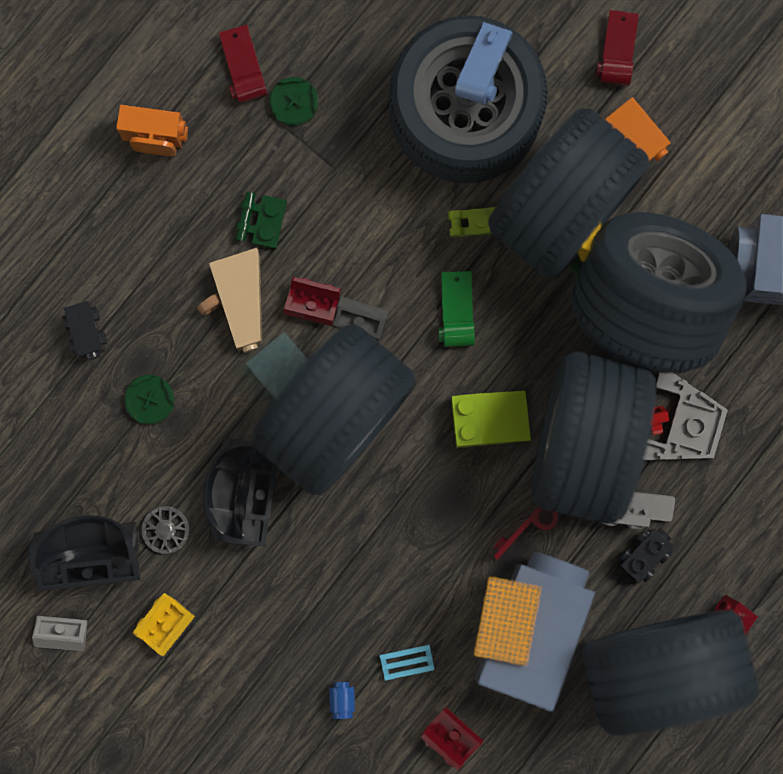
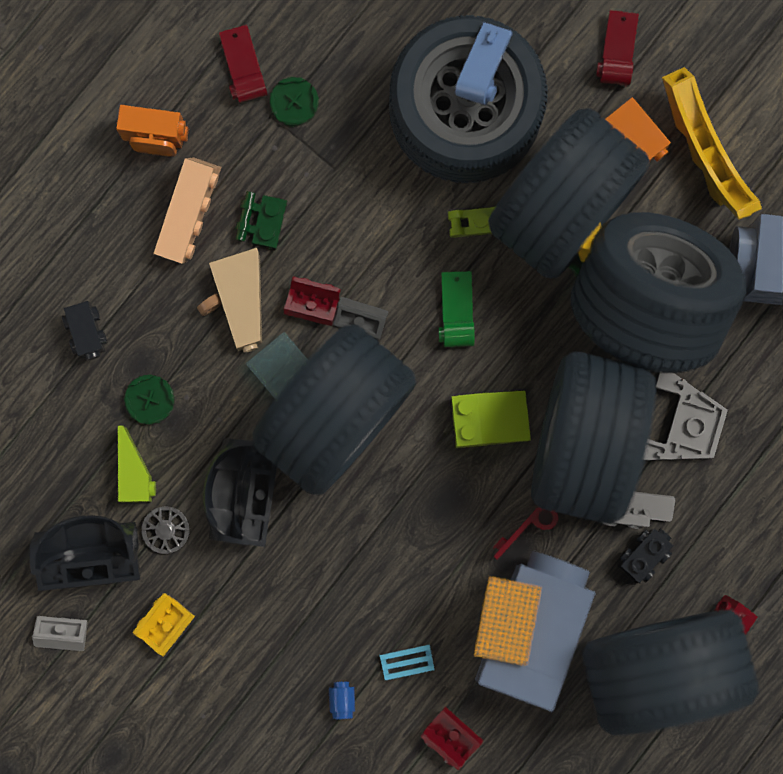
(133, 476): none -> lime slope
(187, 209): none -> light nougat wedge
(660, 415): red tile -> none
(705, 147): none -> yellow arch

